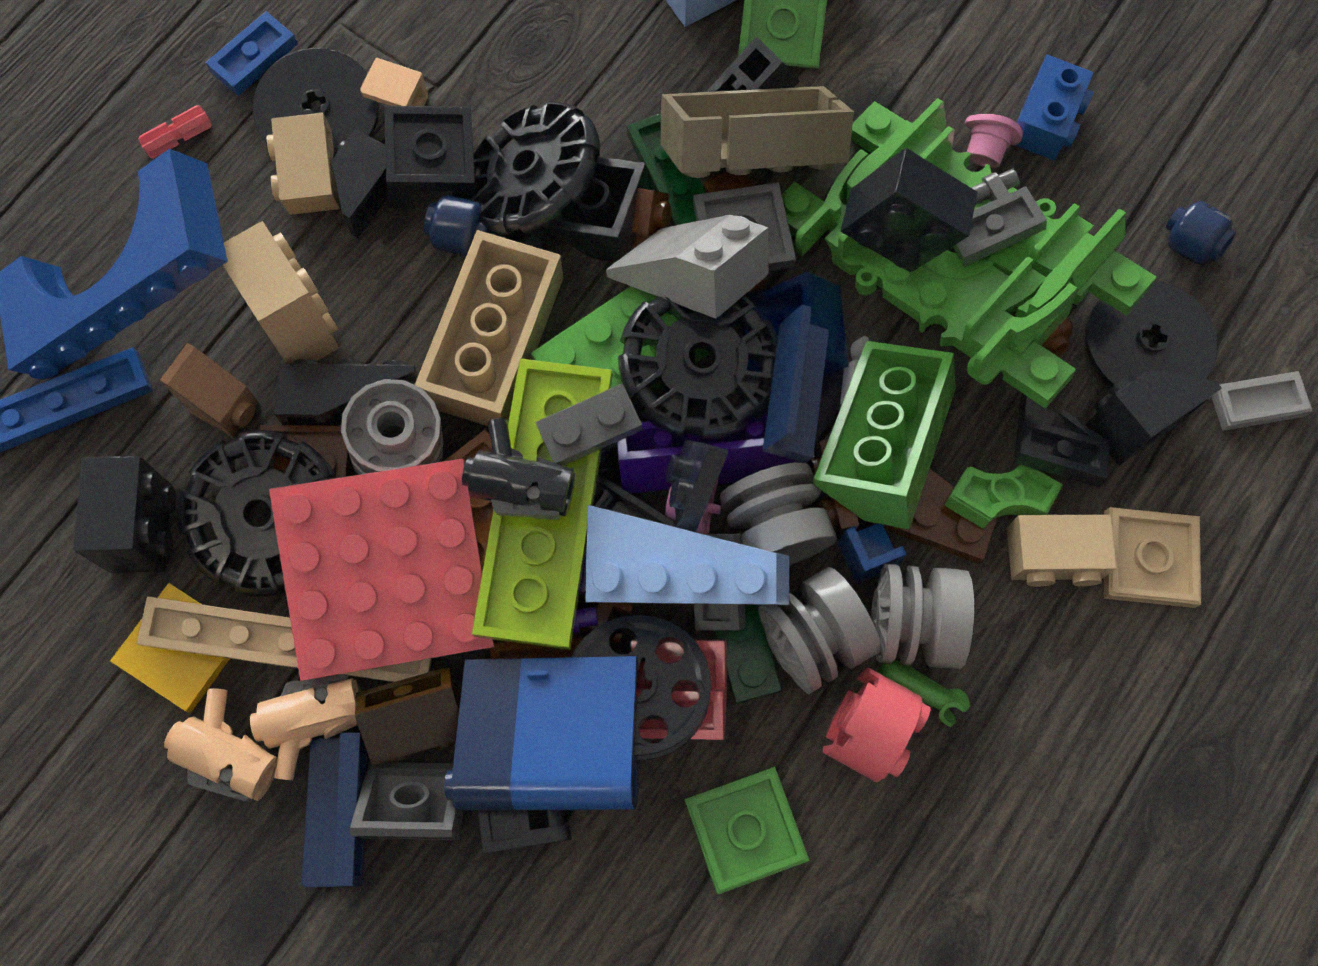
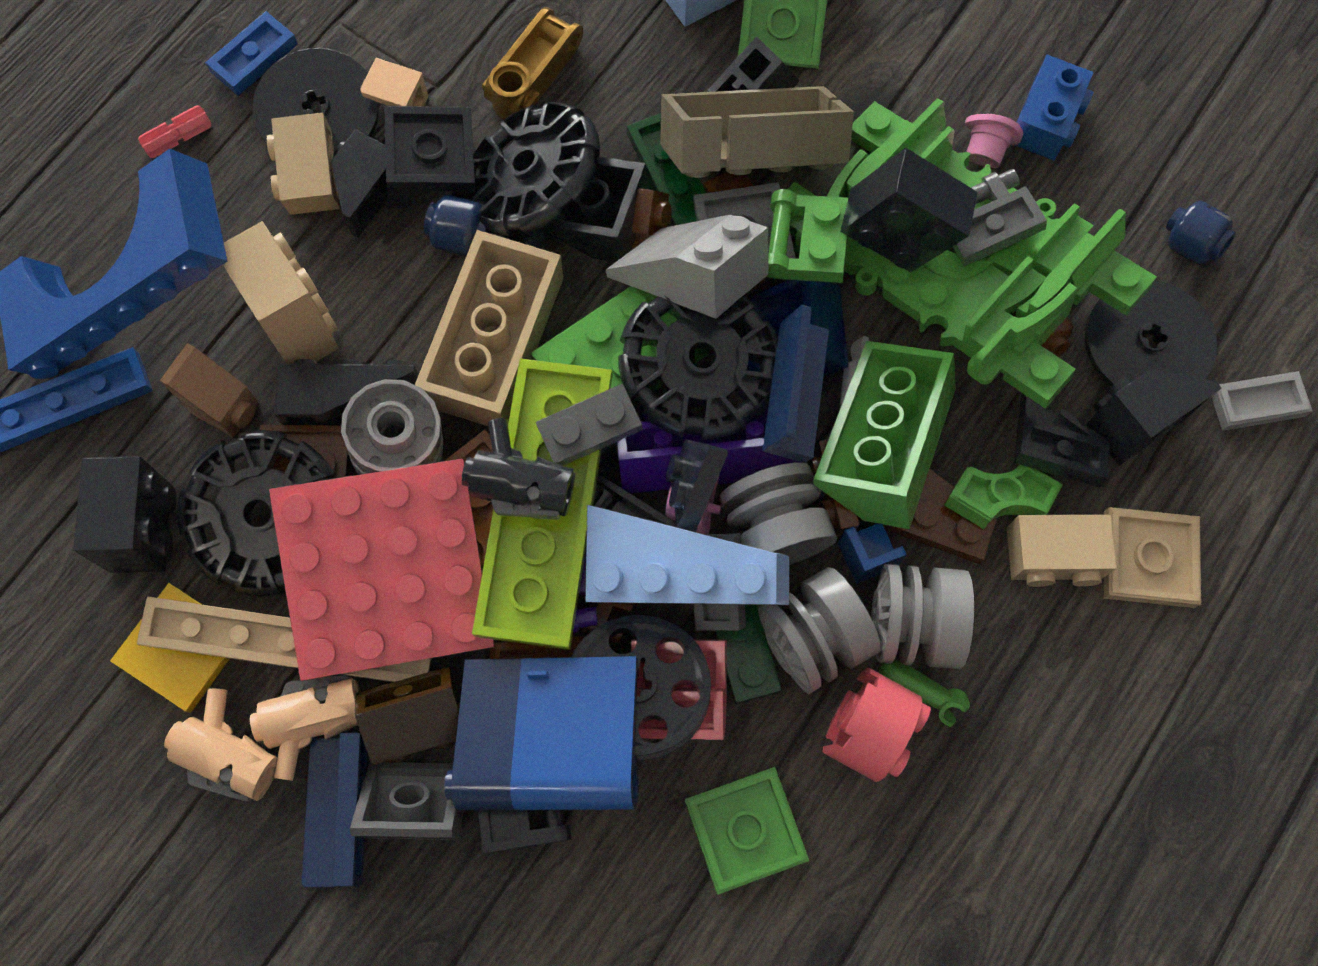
(532, 63): none -> pearl gold piece
(822, 243): none -> bright green plate

